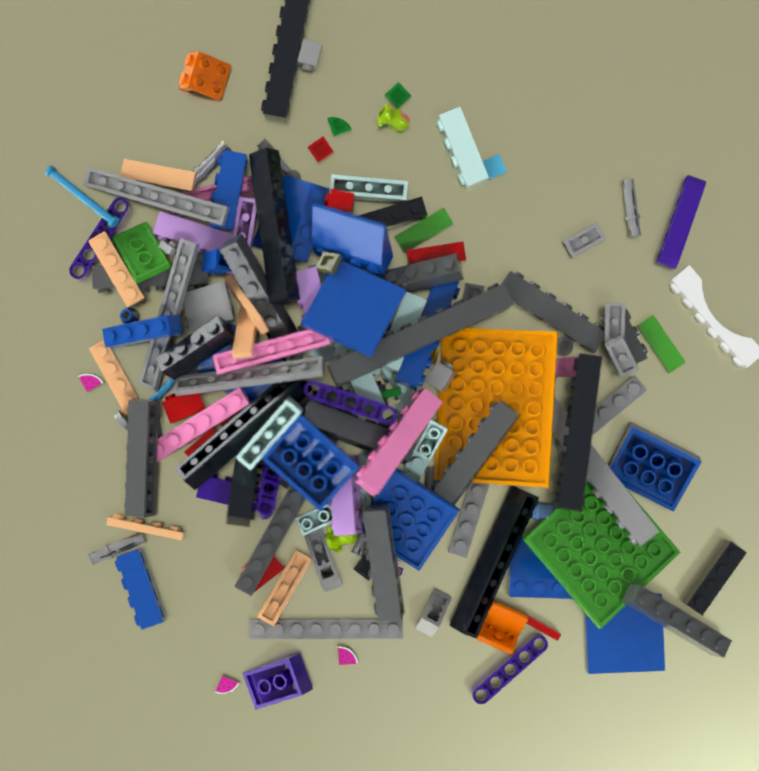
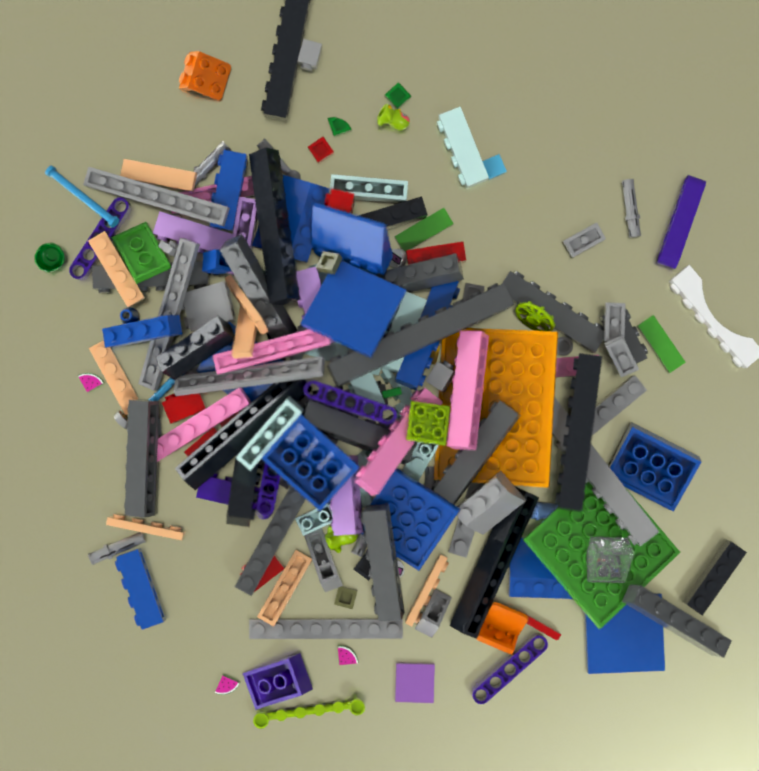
(49, 257): none -> green hair
(262, 719): none -> lime bar
(345, 597): none -> olive tile
(399, 258): none -> white tile
(415, 682): none -> medium lavender tile
(423, 597): none -> light nougat plate
(428, 423): none -> lime tile
(467, 390): none -> bright pink brick
(490, 504): none -> light grey slope
(534, 317): none -> lime wheel
(608, 559): none -> clear slope

